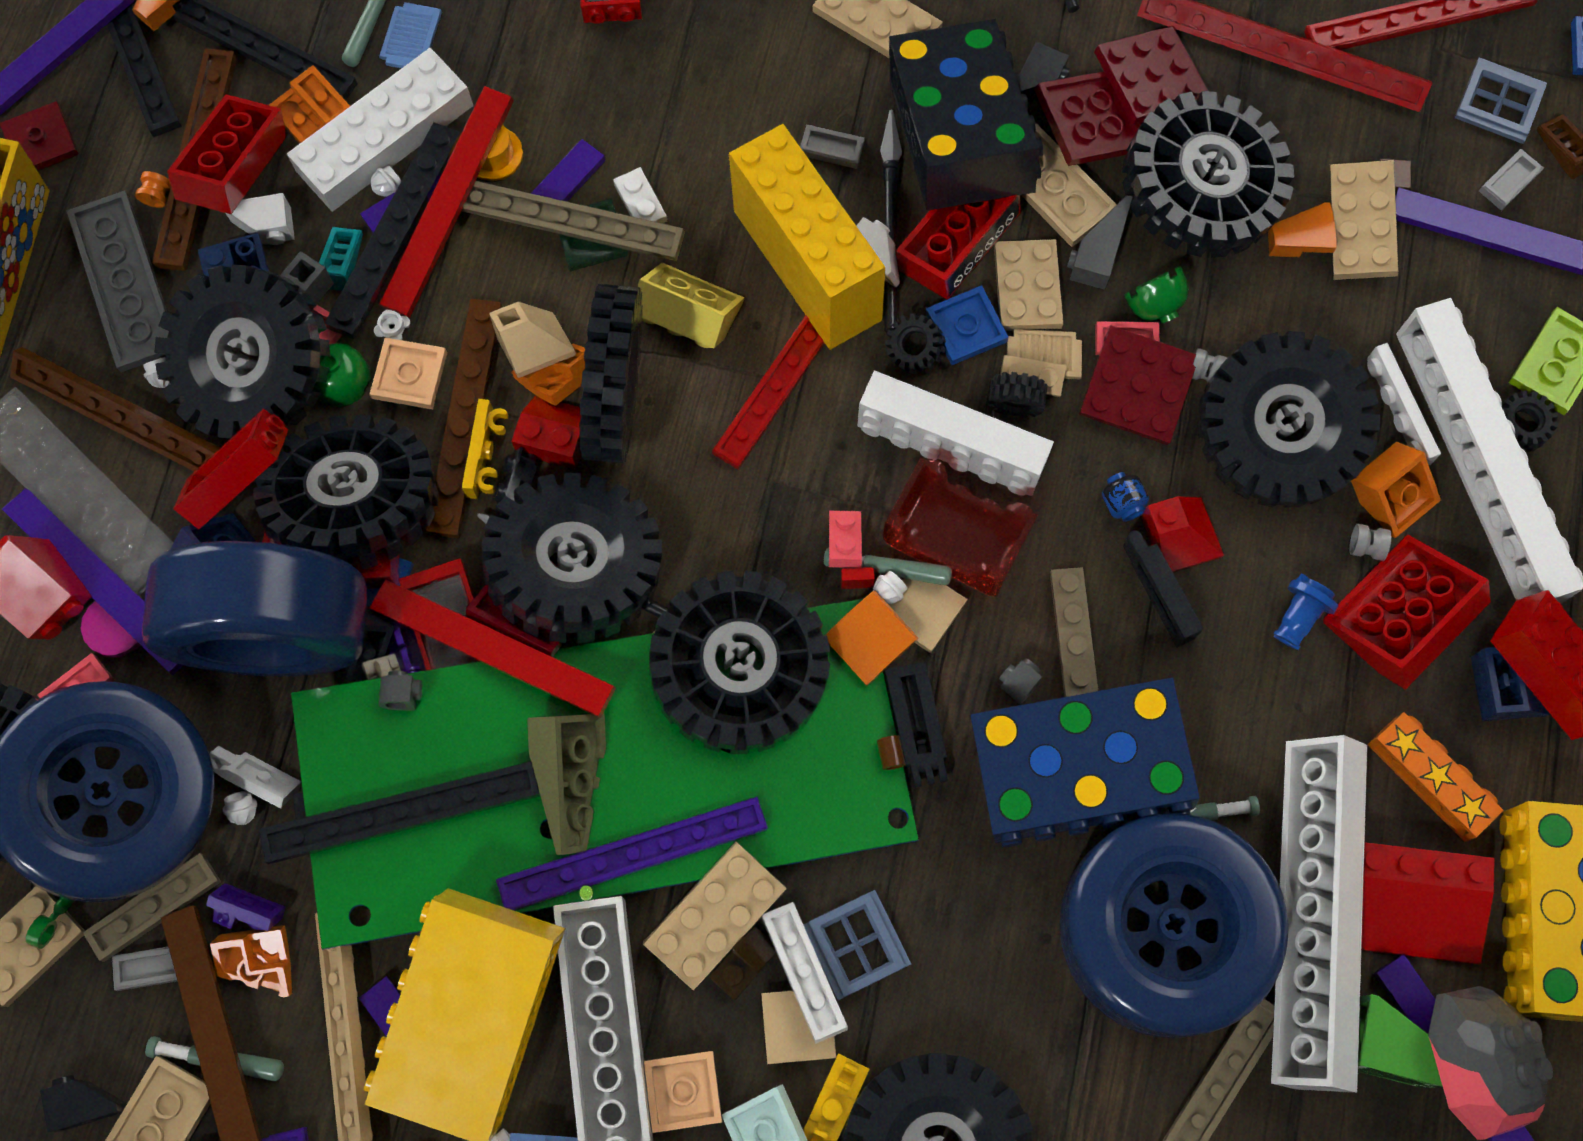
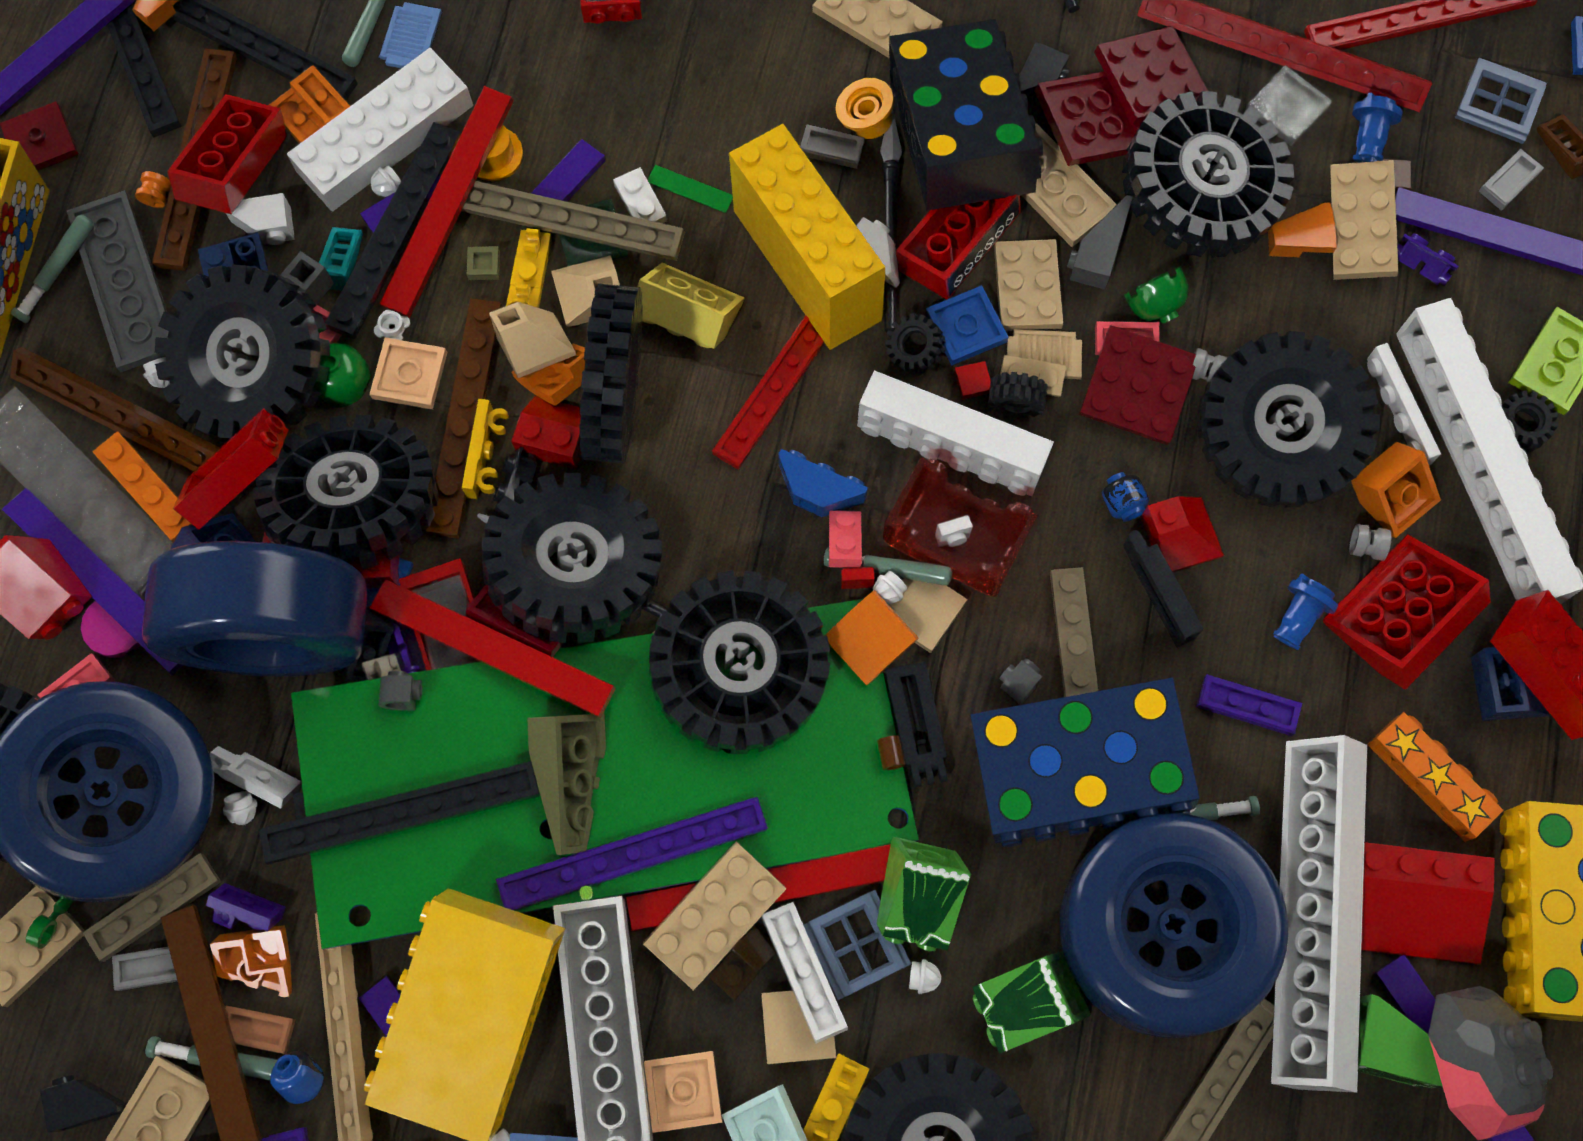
(56, 263): none -> sand green piece
(142, 483): none -> orange brick
(260, 1029): none -> nougat tile
(297, 1077): none -> blue head
(483, 263): none -> olive plate
(529, 267): none -> yellow plate
(577, 287): none -> tan slope
(690, 188): none -> green sticker
(800, 880): none -> red tile
(818, 486): none -> blue slope
(866, 107): none -> light orange piece
(921, 894): none -> slope
(924, 976): none -> white plate
(954, 531): none -> white plate
(973, 380): none -> red tile
(1030, 1002): none -> slope
(1249, 705): none -> dark purple tile
(1290, 104): none -> clear plate
(1375, 118): none -> blue piece
(1435, 263): none -> dark purple hinge

